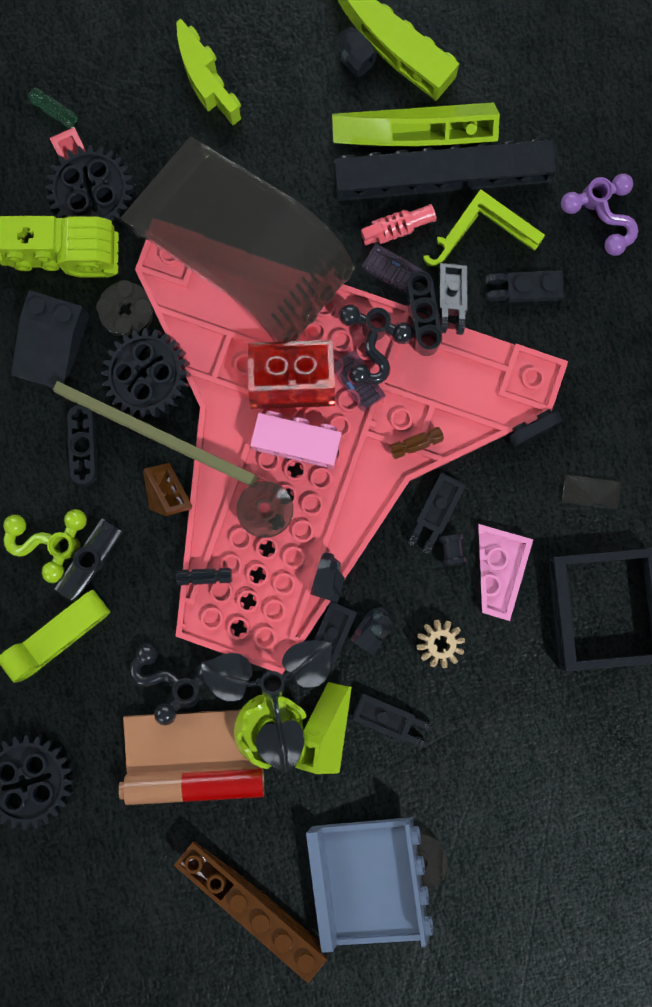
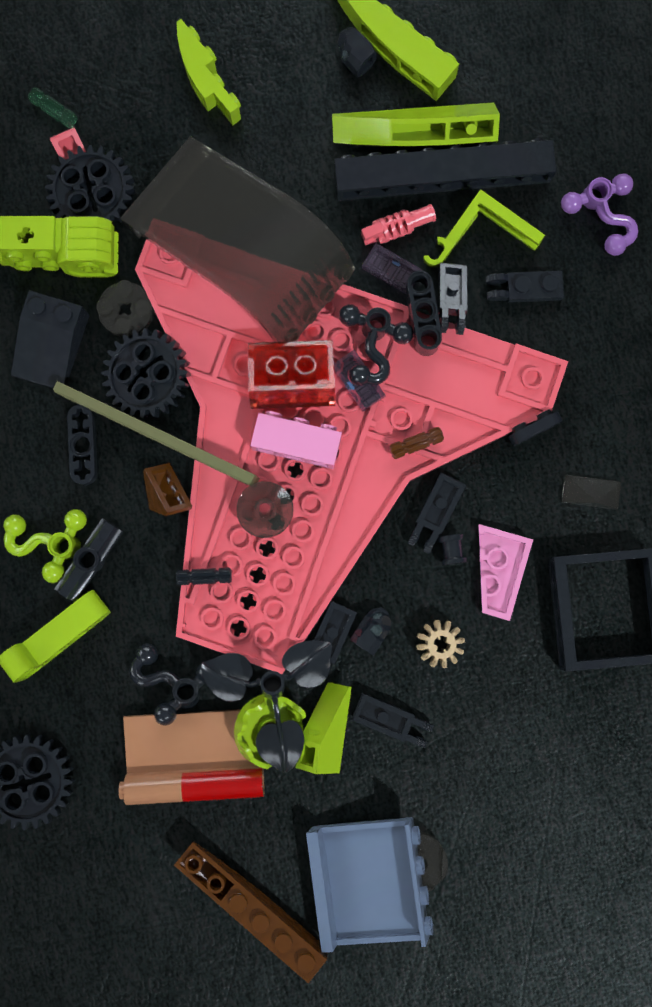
(328, 578): black rock -> none

